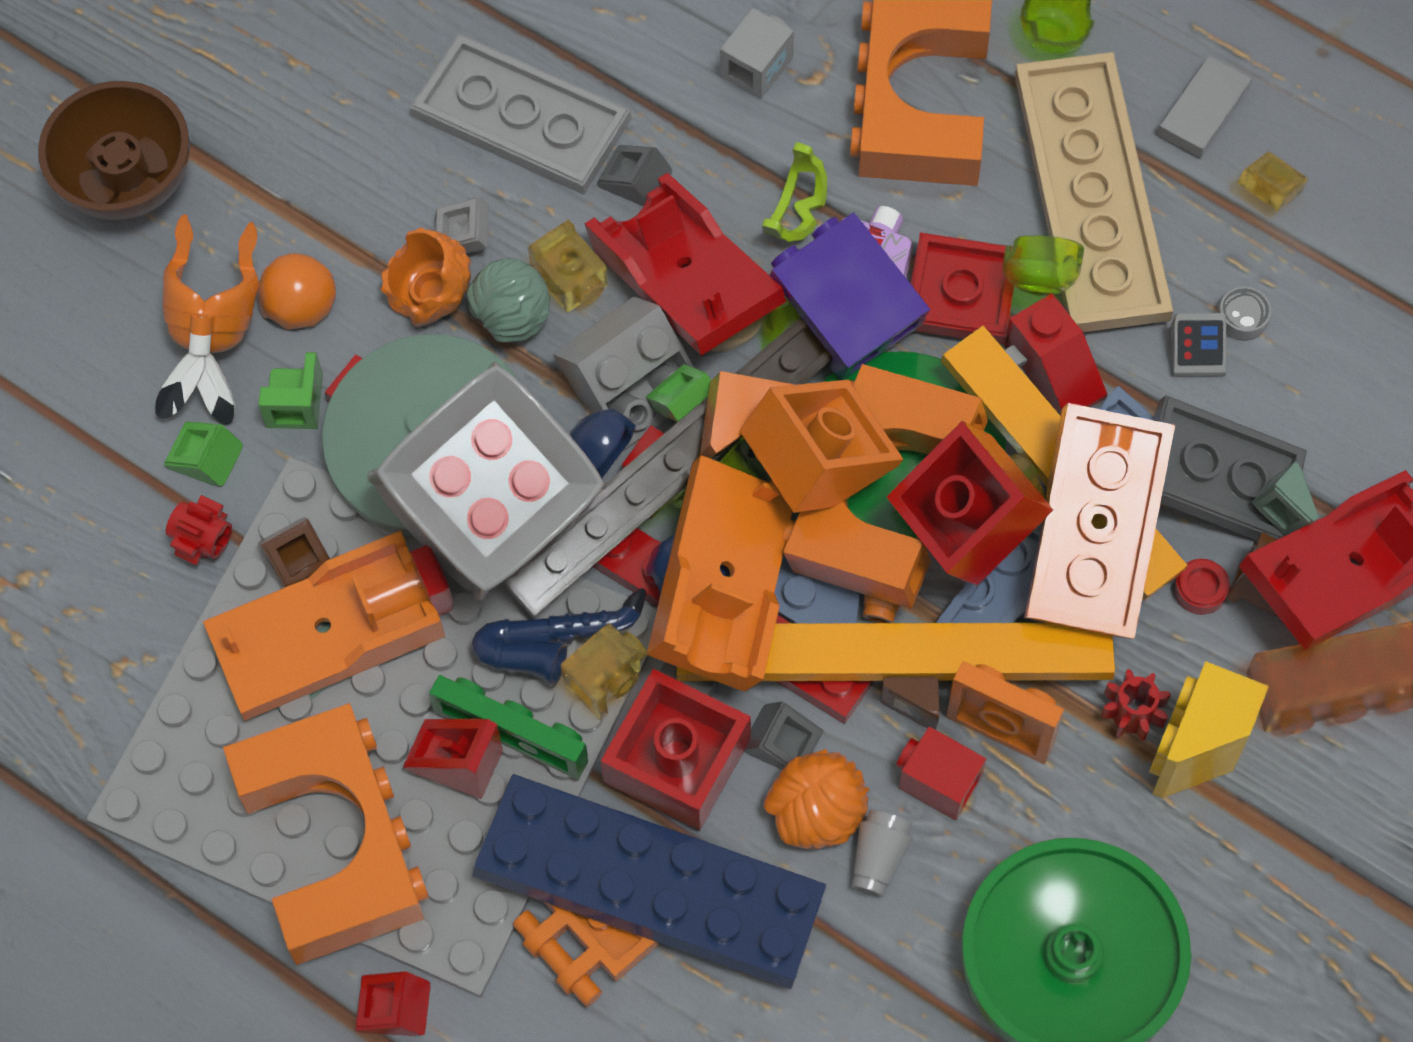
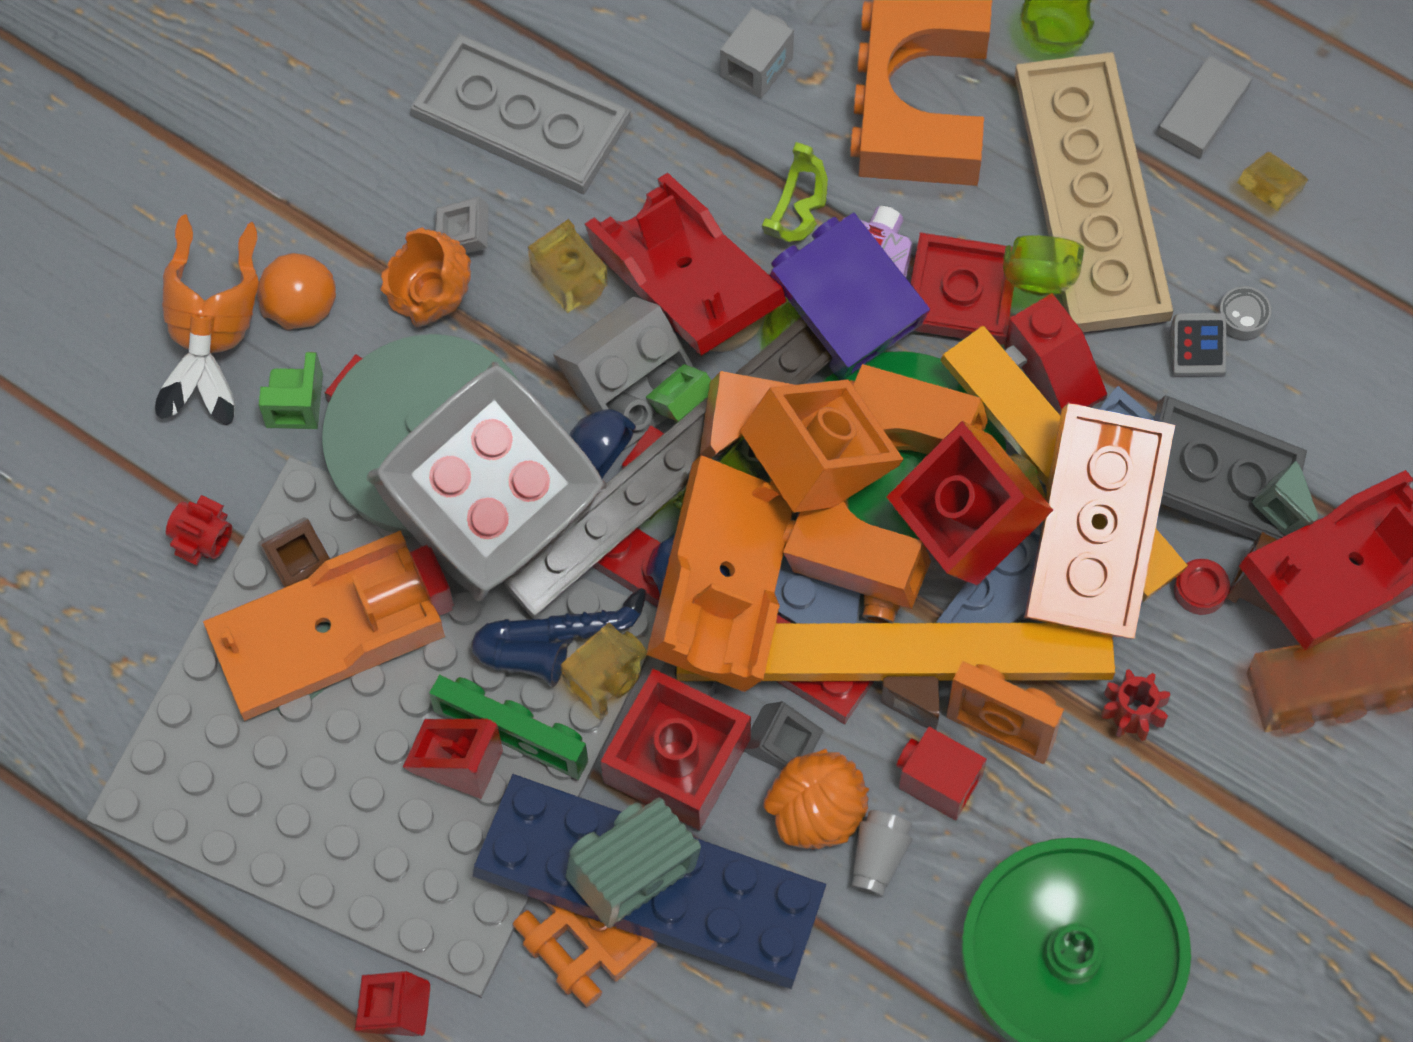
(115, 150): reddish brown piece -> none
(204, 452): bright green slope -> none
(376, 887): orange arch -> none
(510, 299): sand green hair -> none
(632, 860): none -> sand green brick
(633, 172): dark grey slope -> none
(1206, 729): yellow slope -> none

